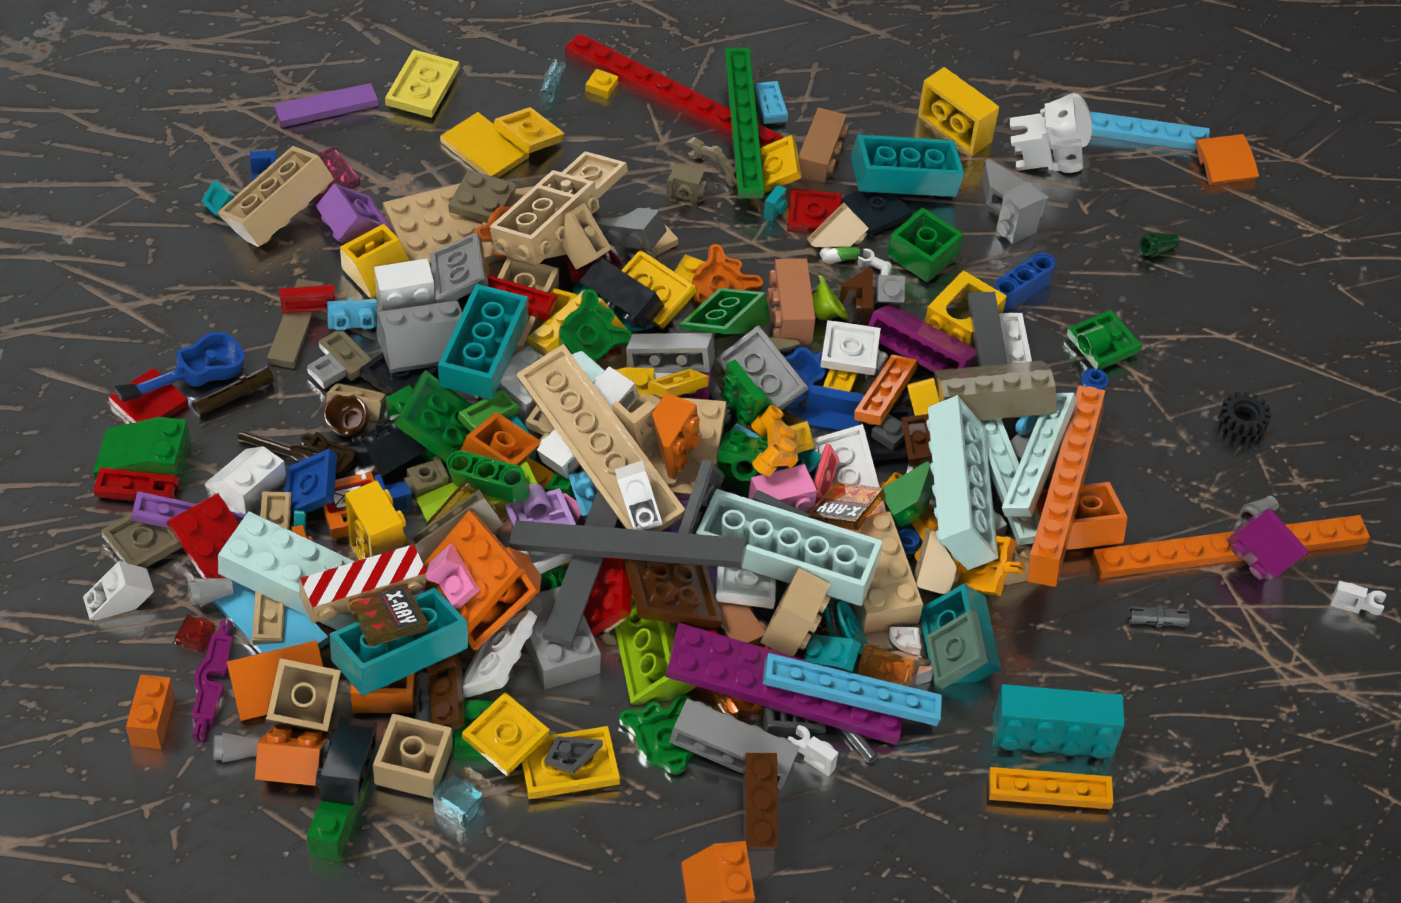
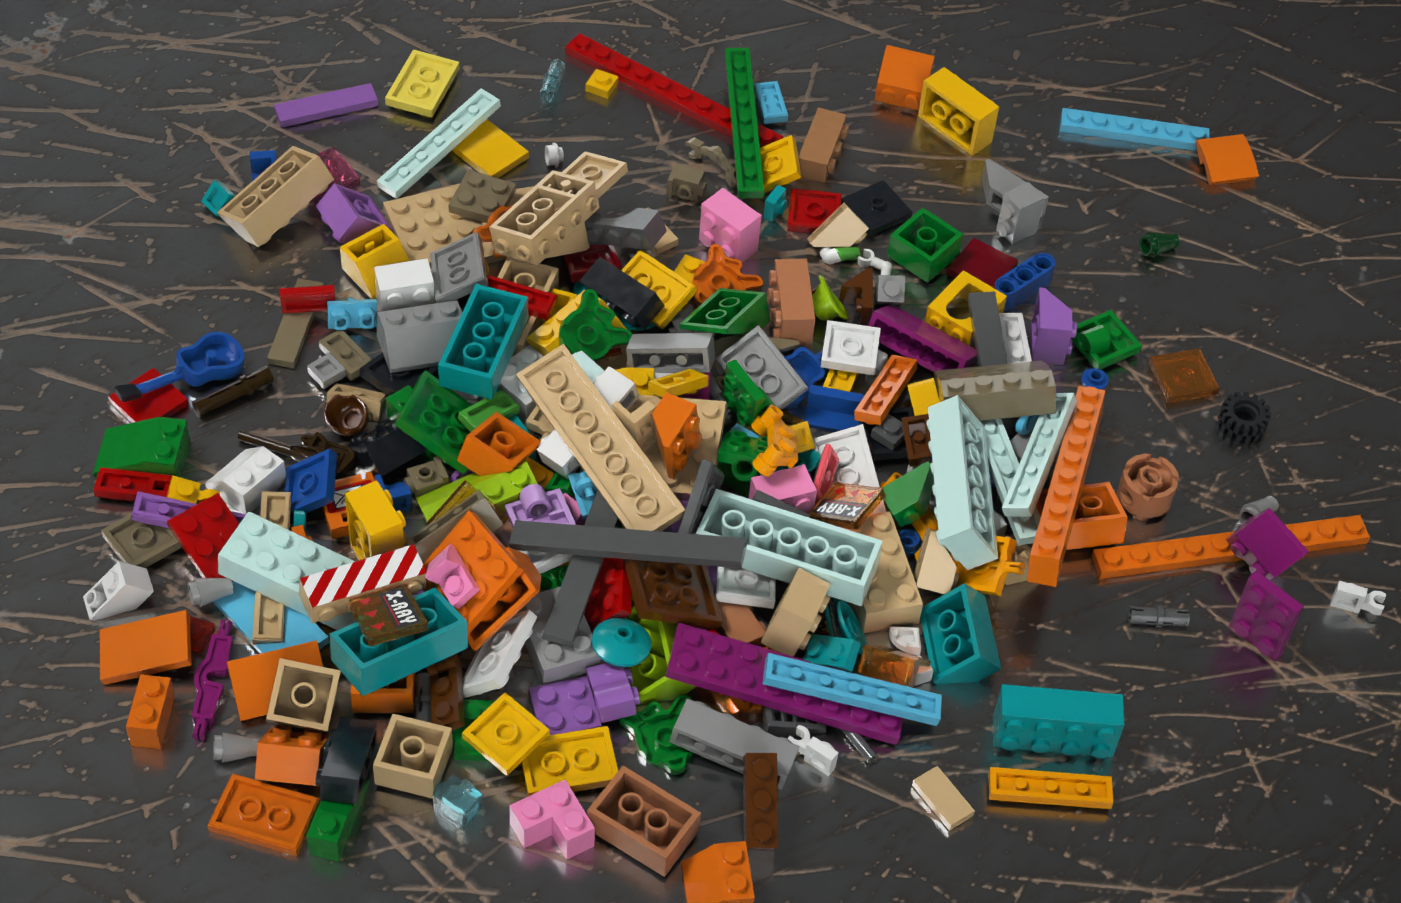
(145, 647): none -> orange tile
(188, 490): none -> yellow plate
(264, 814): none -> orange tile
(438, 143): none -> light aqua plate
(501, 475): green beam -> none
(528, 130): yellow plate -> none
(553, 155): none -> white plate
(553, 813): none -> bright pink brick
(565, 705): none -> medium lavender plate
(571, 753): dark grey piece -> none
(583, 237): tan slope -> none
(612, 691): none -> medium lavender brick
(621, 642): none -> teal dish
(638, 496): white slope -> none
(644, 820): none -> nougat brick
(730, 224): none -> bright pink brick
(903, 77): none -> orange slope
(906, 165): teal brick -> none
(943, 798): none -> tan tile
(956, 649): sand green plate -> none
(982, 262): none -> dark red tile
(1051, 329): none -> medium lavender slope
(1060, 126): white piece -> none
(1147, 486): none -> nougat brick
(1183, 375): none -> clear orange tile
(1266, 616): none -> magenta plate

